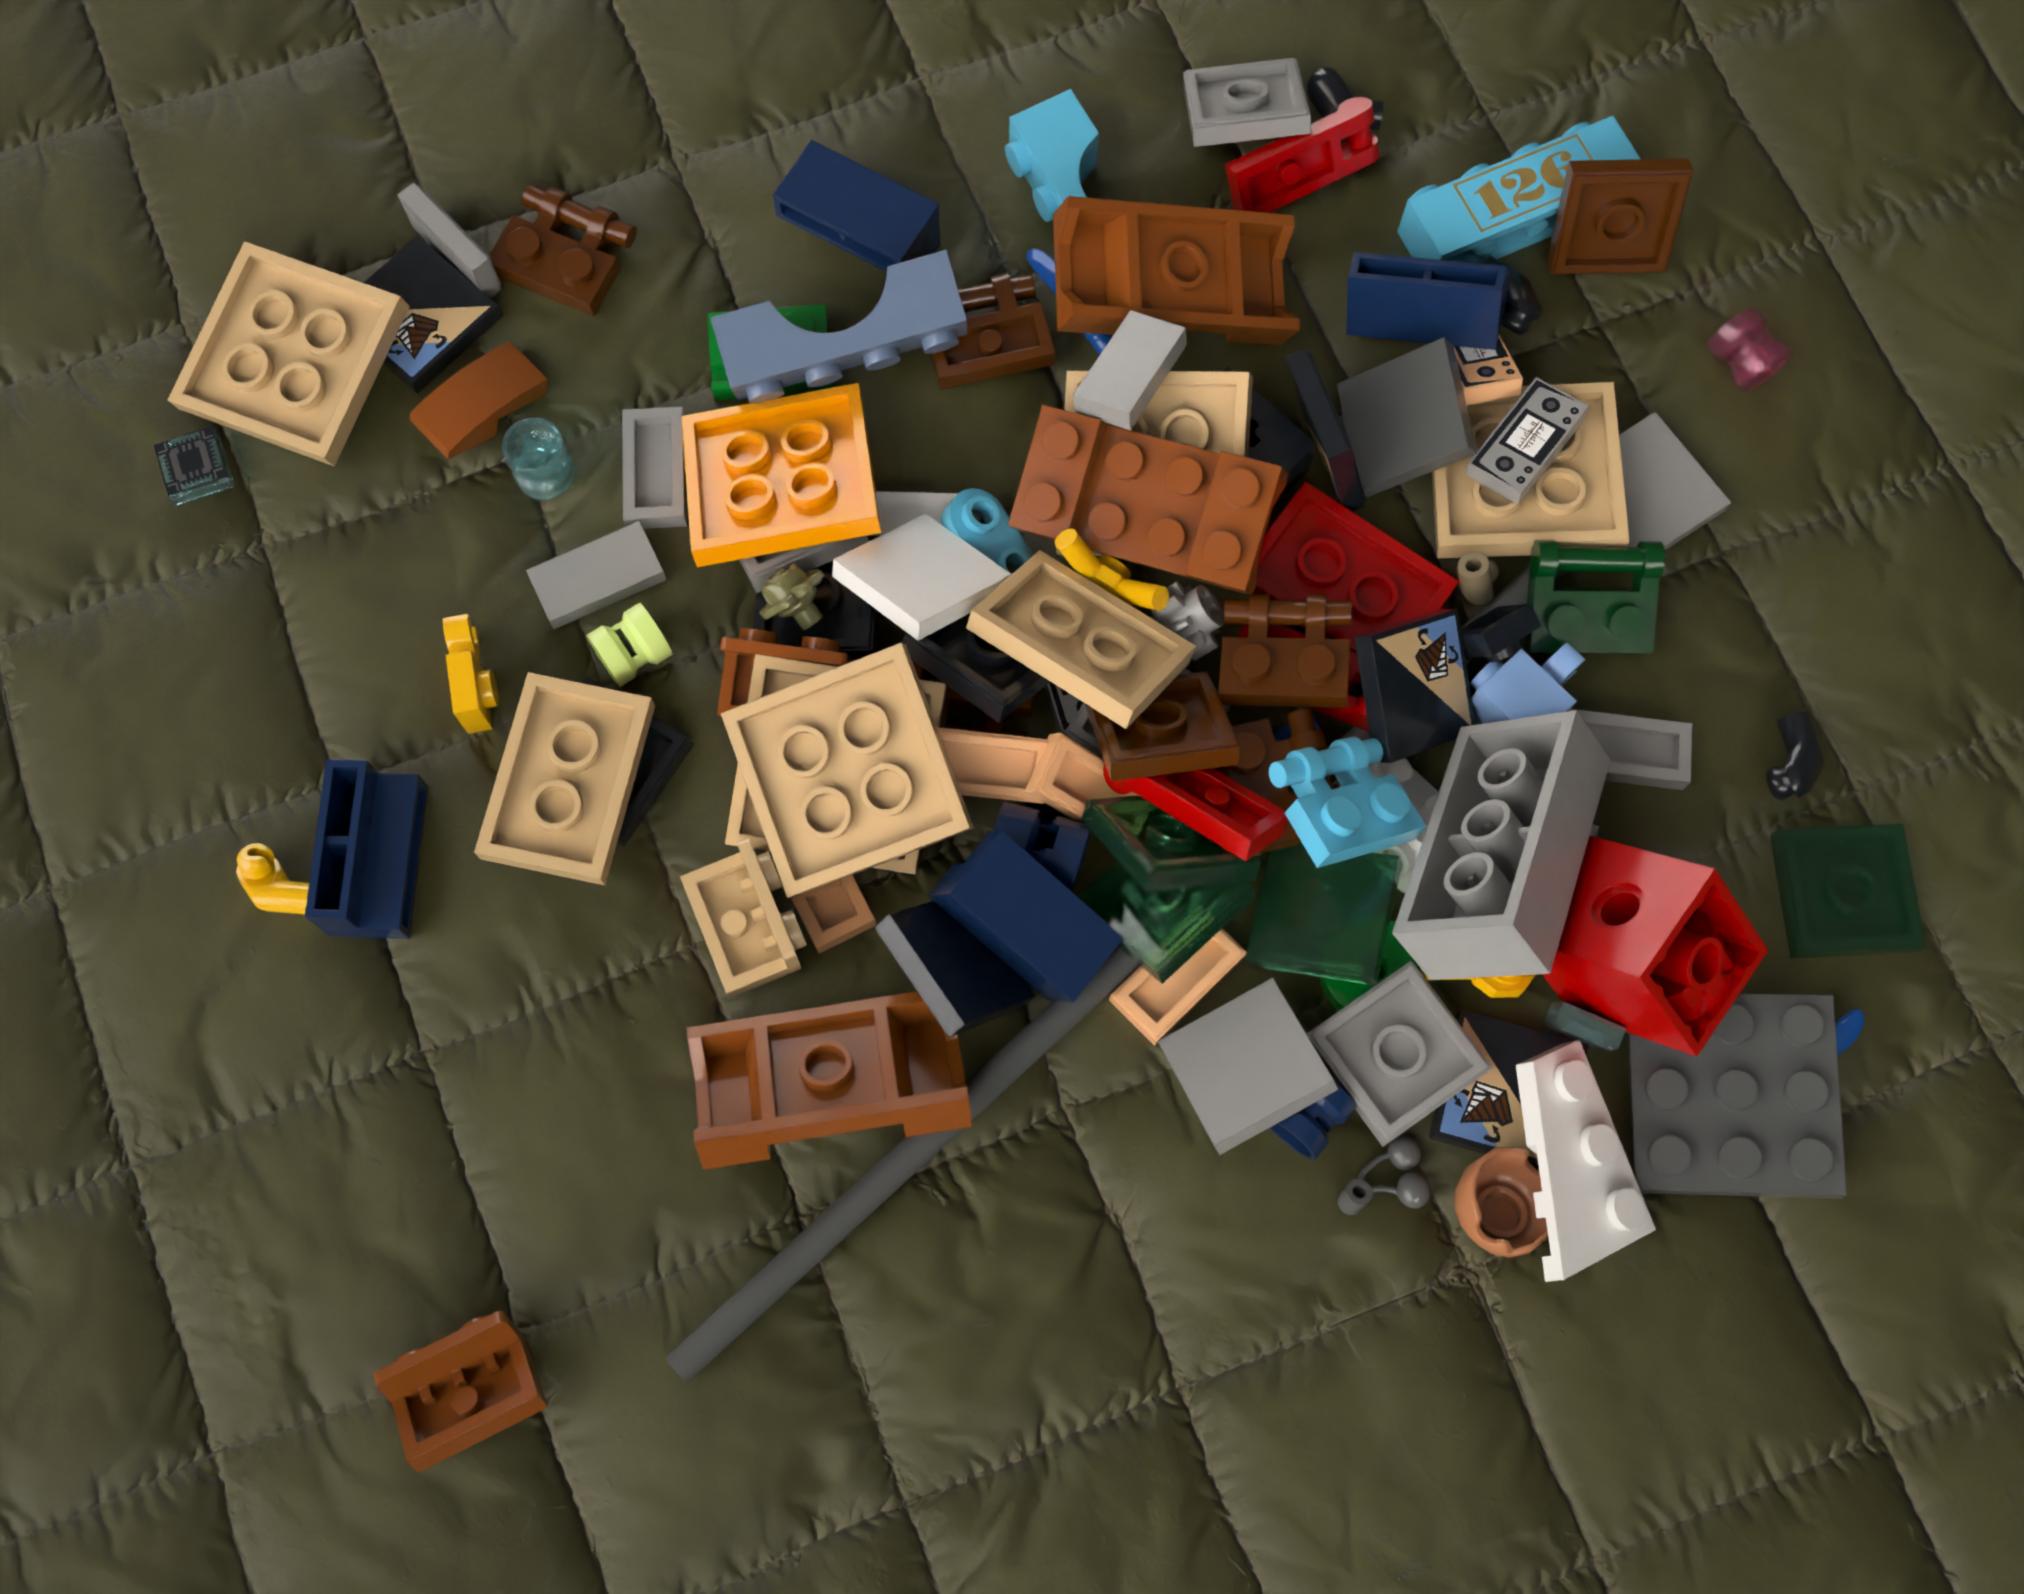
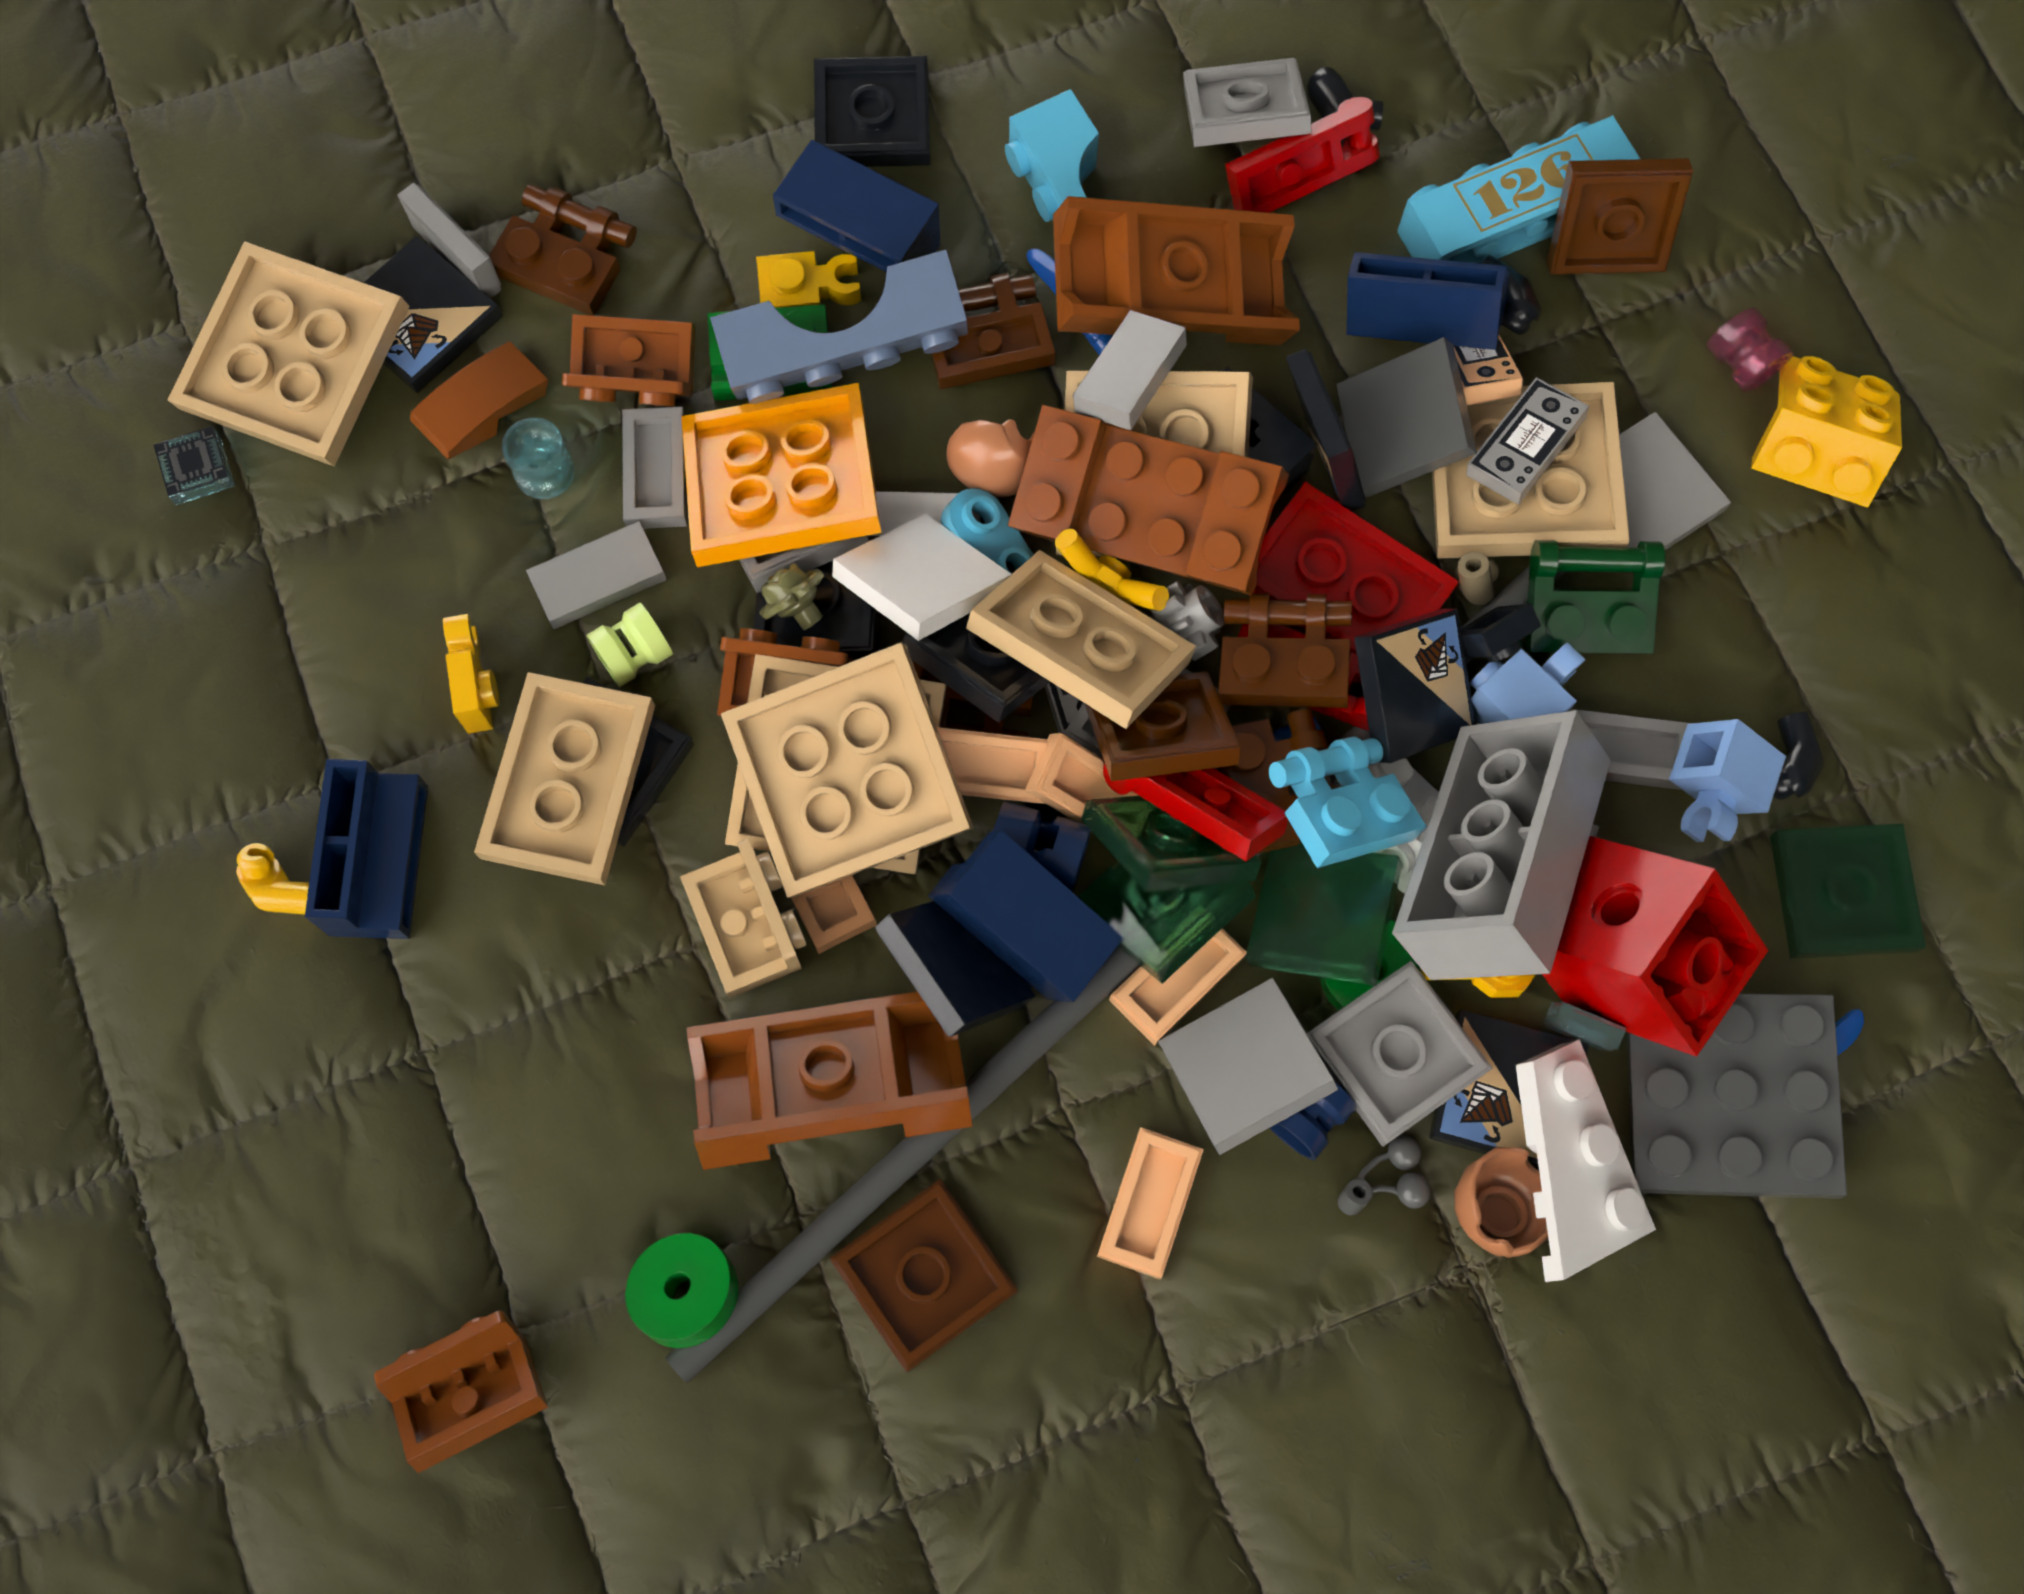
(631, 357): none -> dark orange bracket
(705, 1306): none -> green piece
(798, 281): none -> yellow plate
(874, 109): none -> black tile
(923, 1275): none -> reddish brown tile
(988, 456): none -> nougat hair
(1150, 1203): none -> light nougat tile
(1727, 773): none -> light blue brick
(1831, 431): none -> yellow bracket

